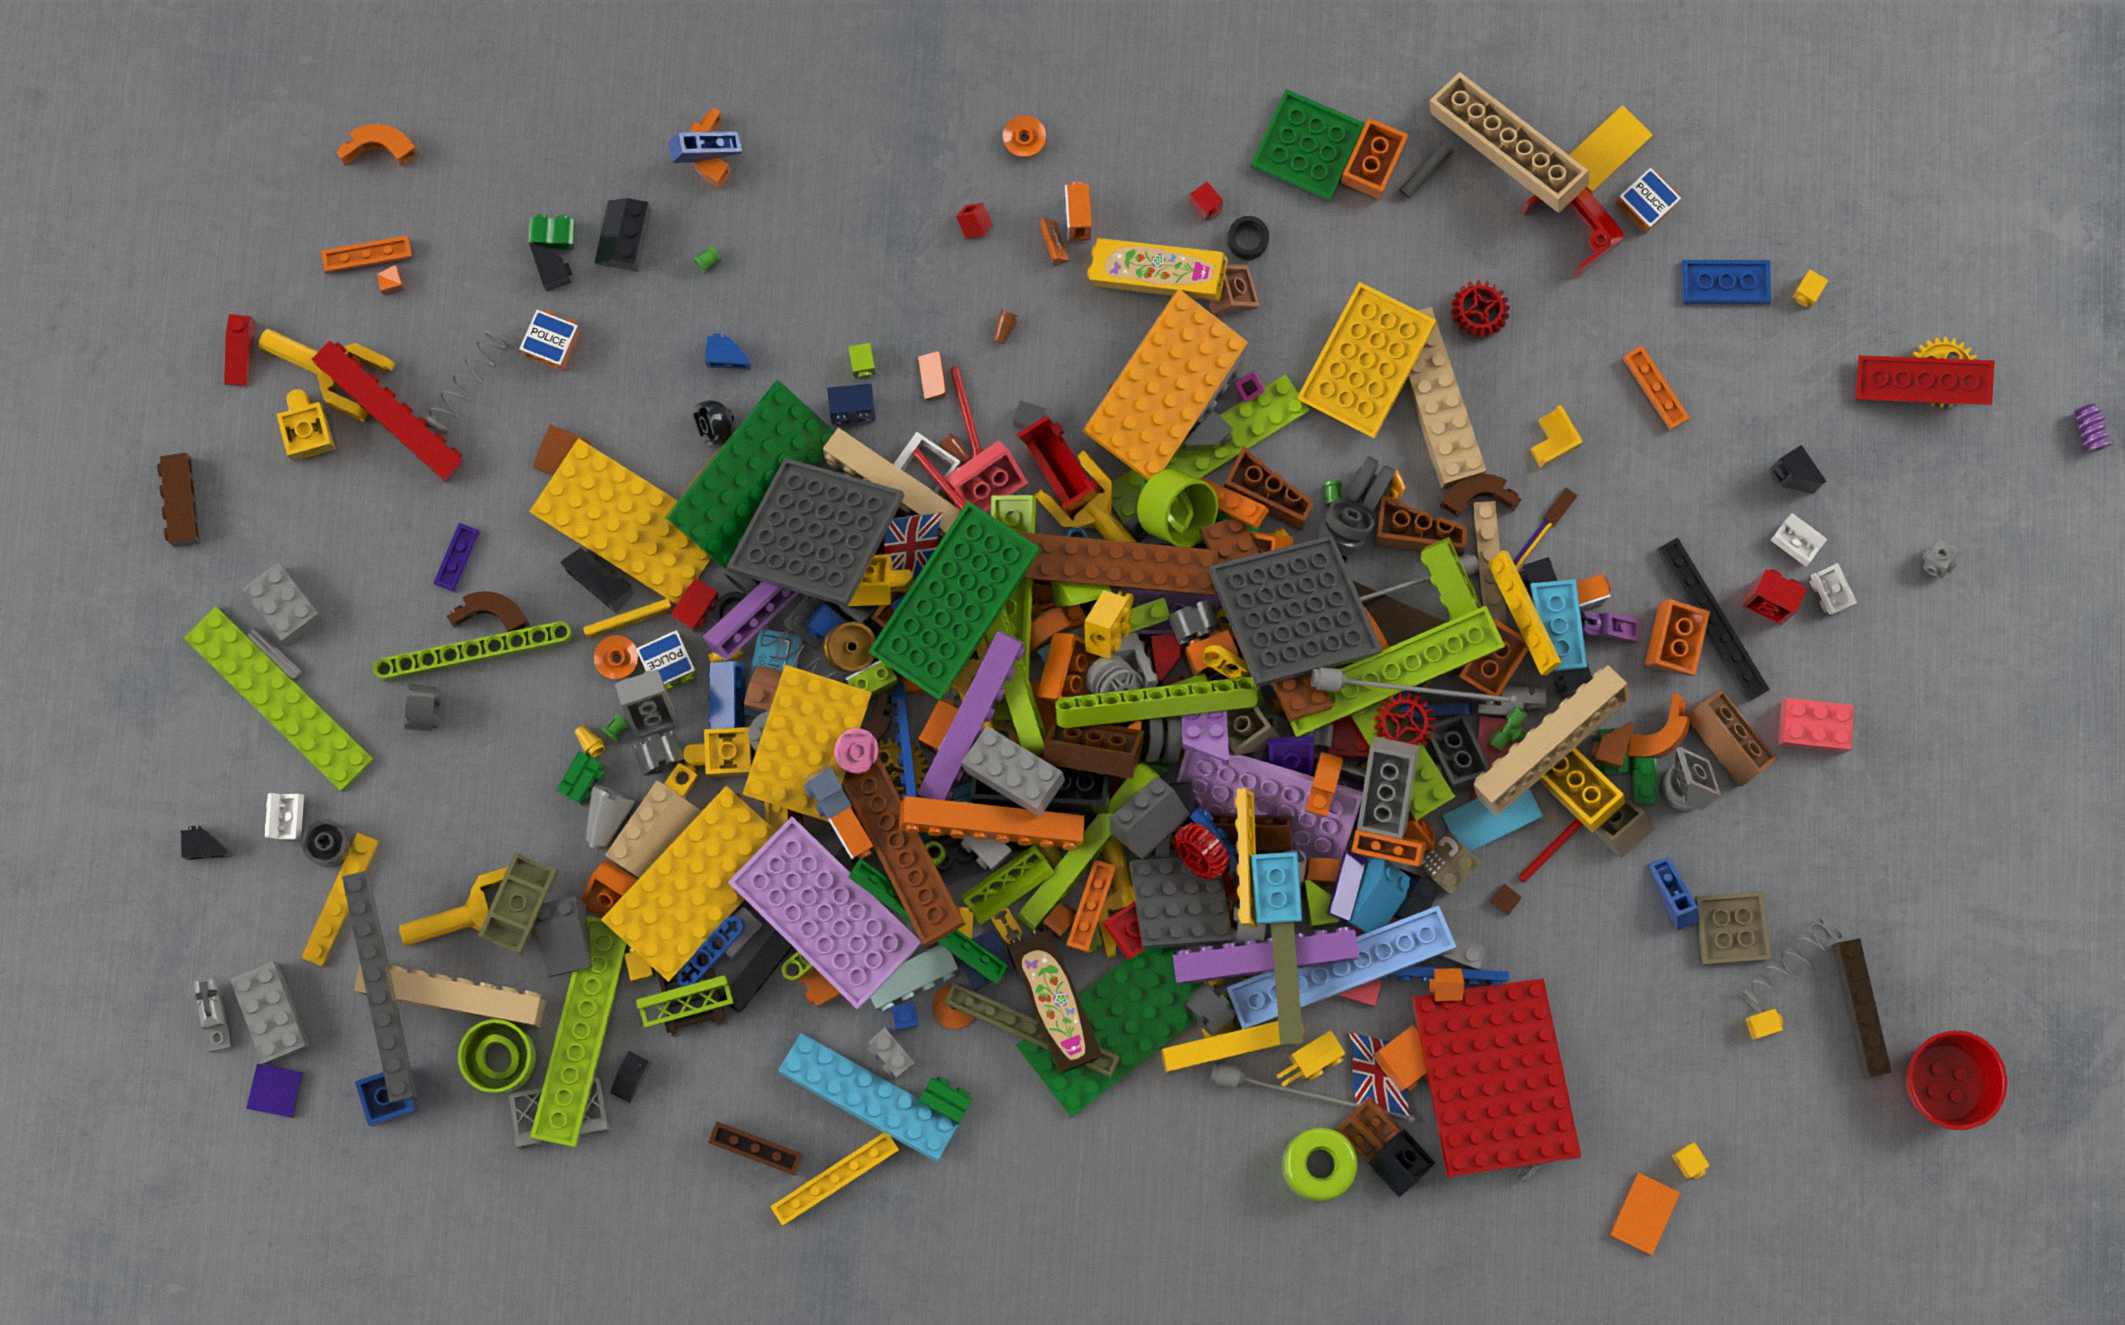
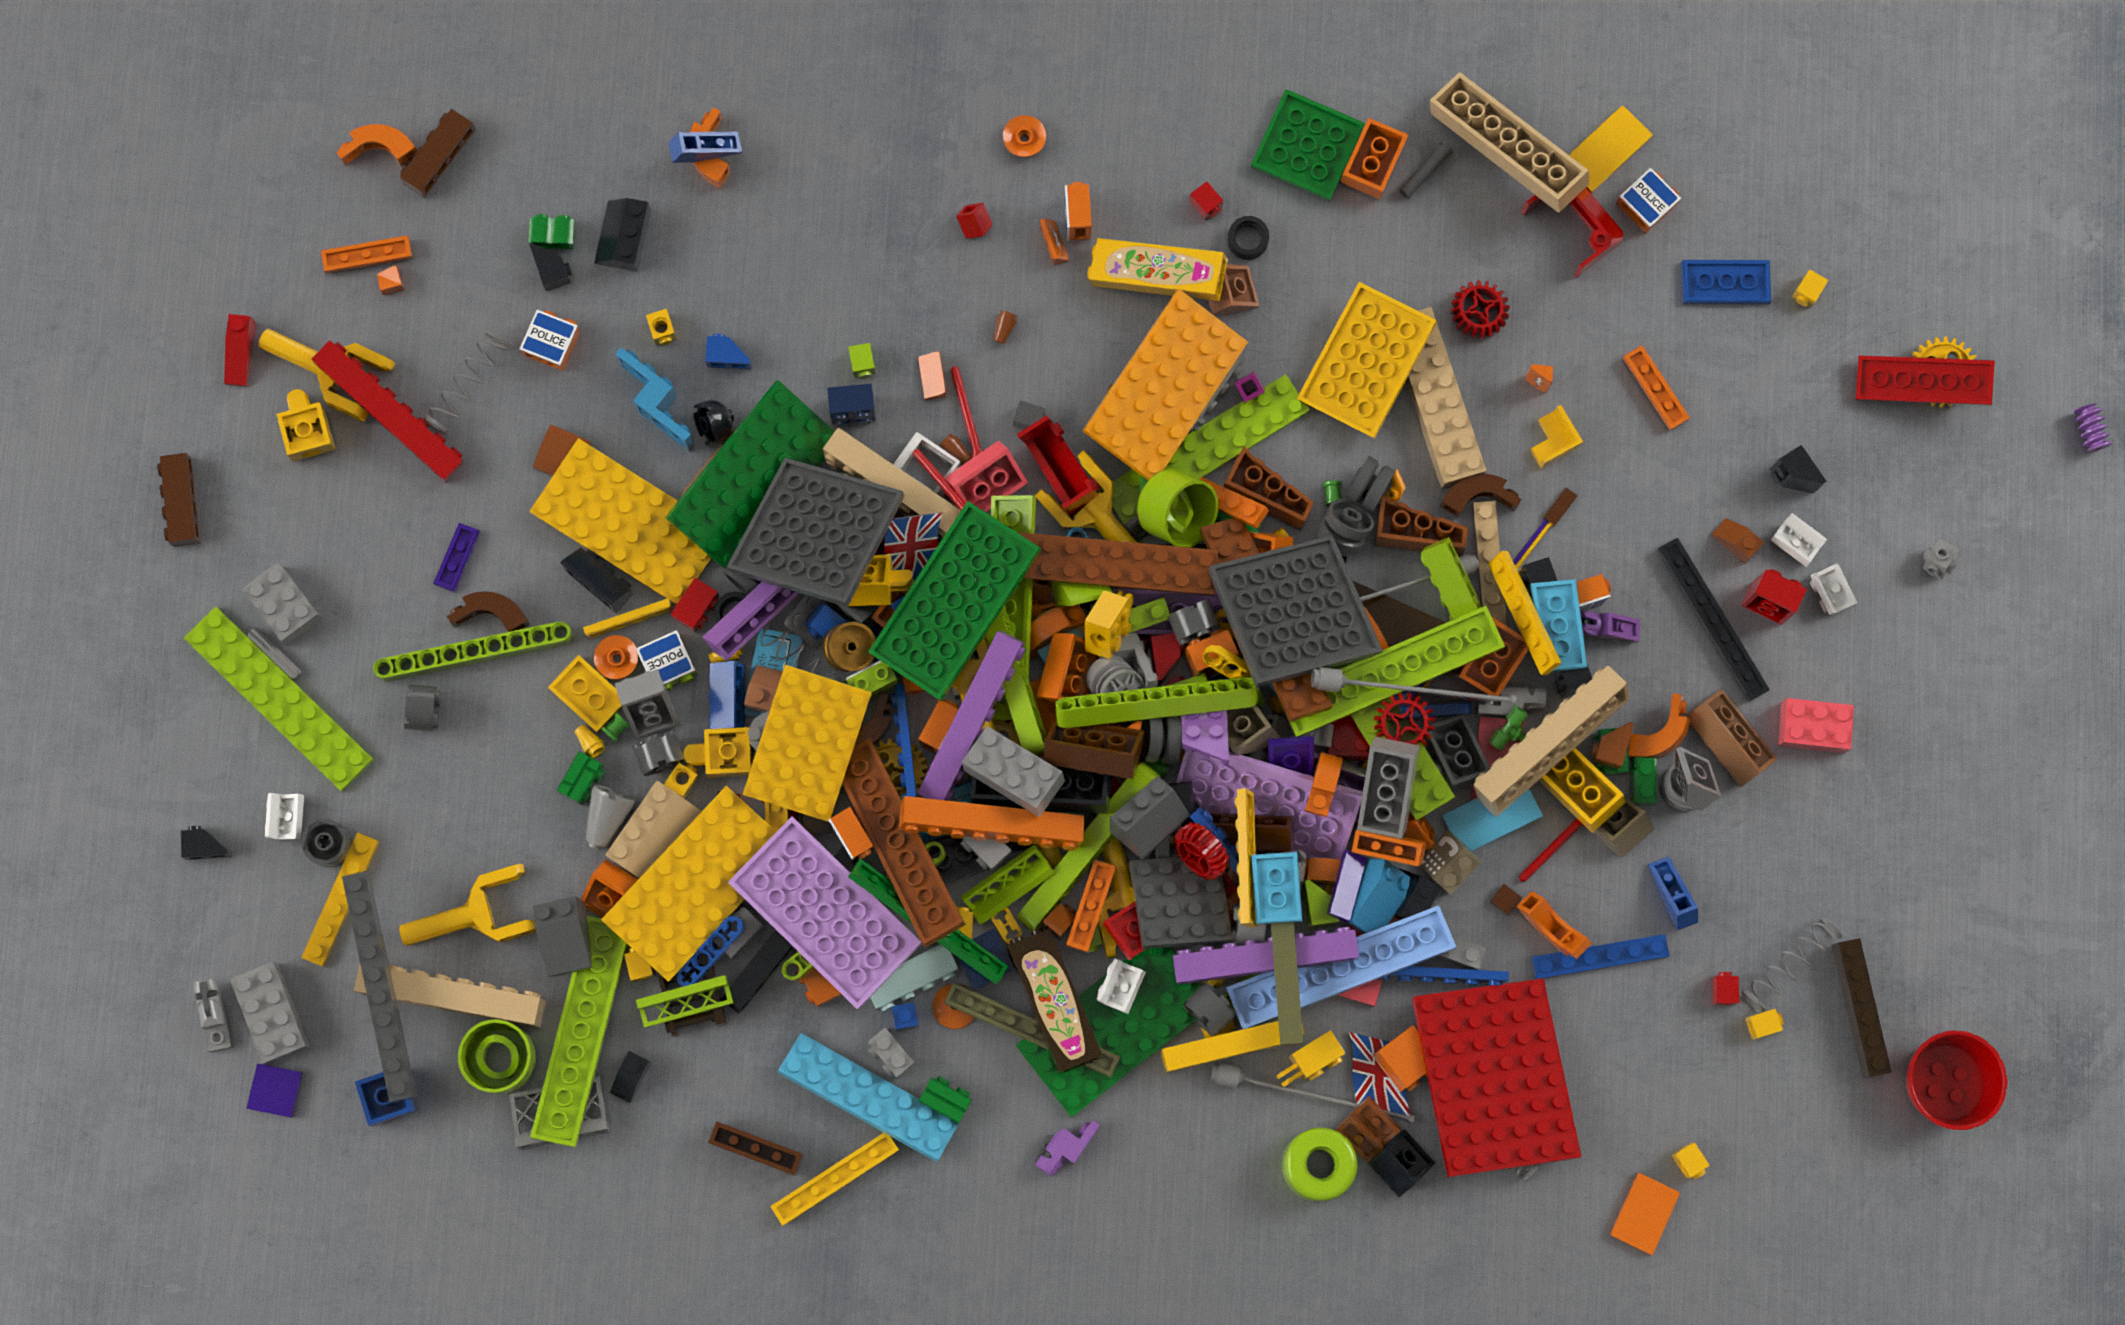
(437, 153): none -> reddish brown brick
(518, 903): olive piece -> none
(587, 693): none -> yellow plate
(655, 398): none -> dark azure bracket
(661, 318): none -> yellow brick
(707, 258): bright green bush -> none
(827, 791): sand blue brick -> none
(856, 750): bright pink tile -> none
(1063, 1146): none -> medium lavender plate
(1120, 986): none -> white bracket
(1209, 434): dark grey slope -> none
(1447, 984): orange brick -> none
(1540, 376): none -> orange slope
(1552, 926): none -> orange arch
(1601, 957): none -> blue plate
(1677, 638): orange slope -> none
(1725, 989): none -> red brick
(1733, 928): dark tan plate -> none
(1738, 539): none -> dark orange slope

